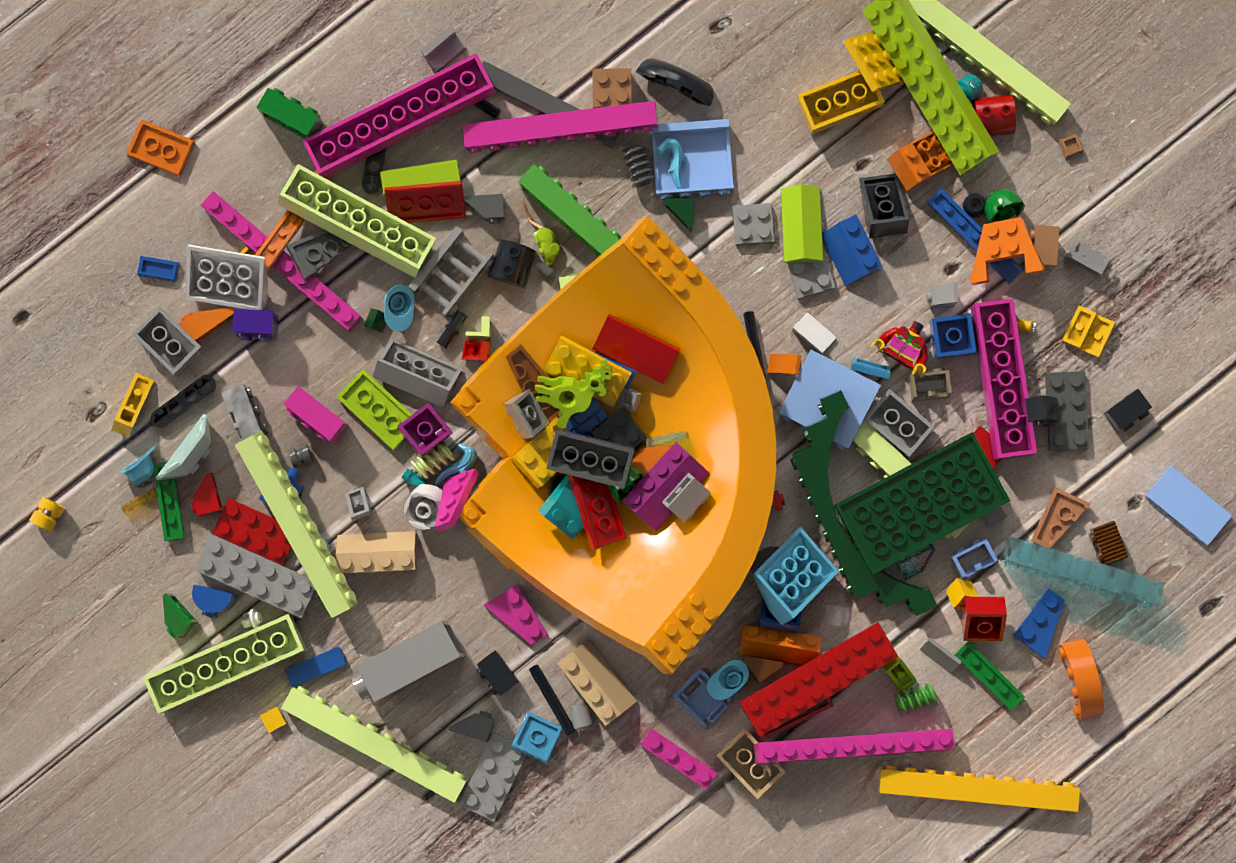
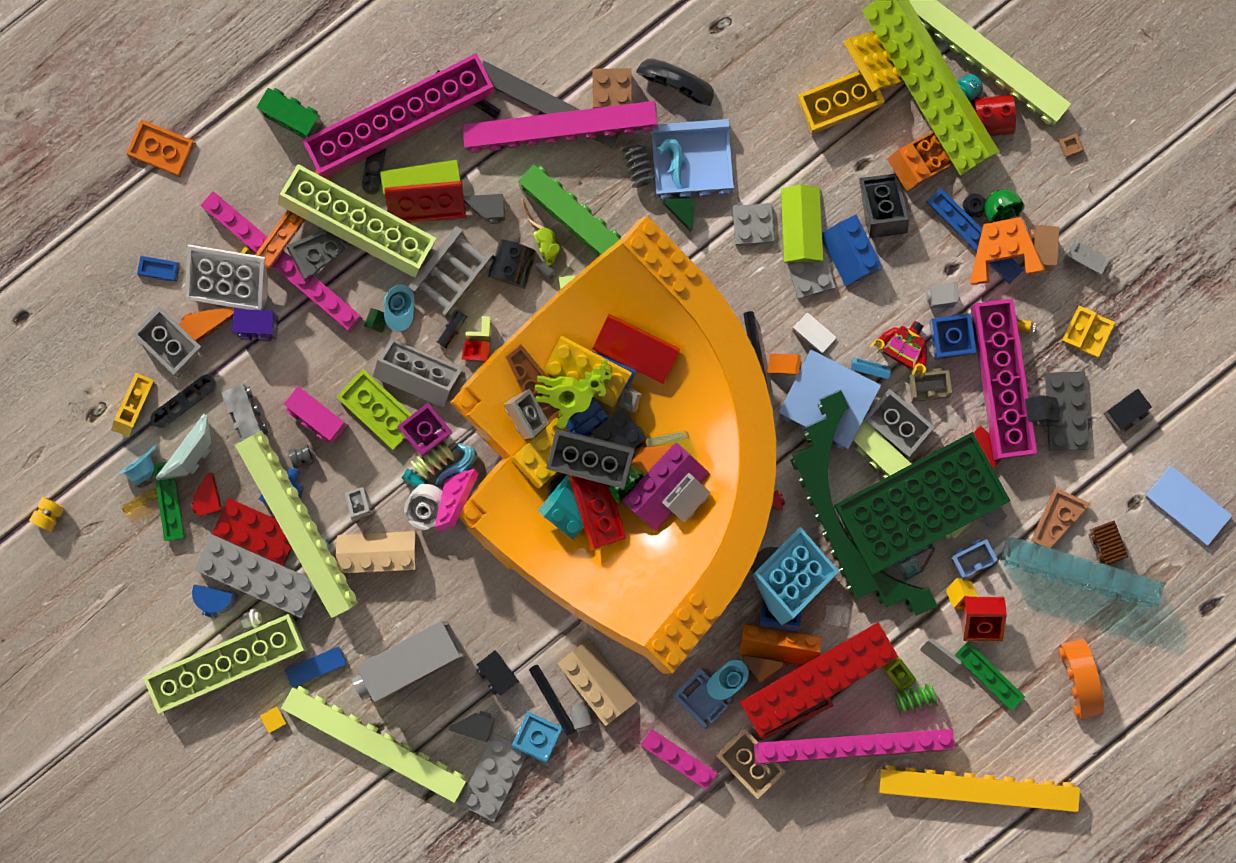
(177, 617): green slope -> none
(443, 48): light grey panel -> none
(517, 614): dark pink wing -> none
(1040, 623): blue wing -> none

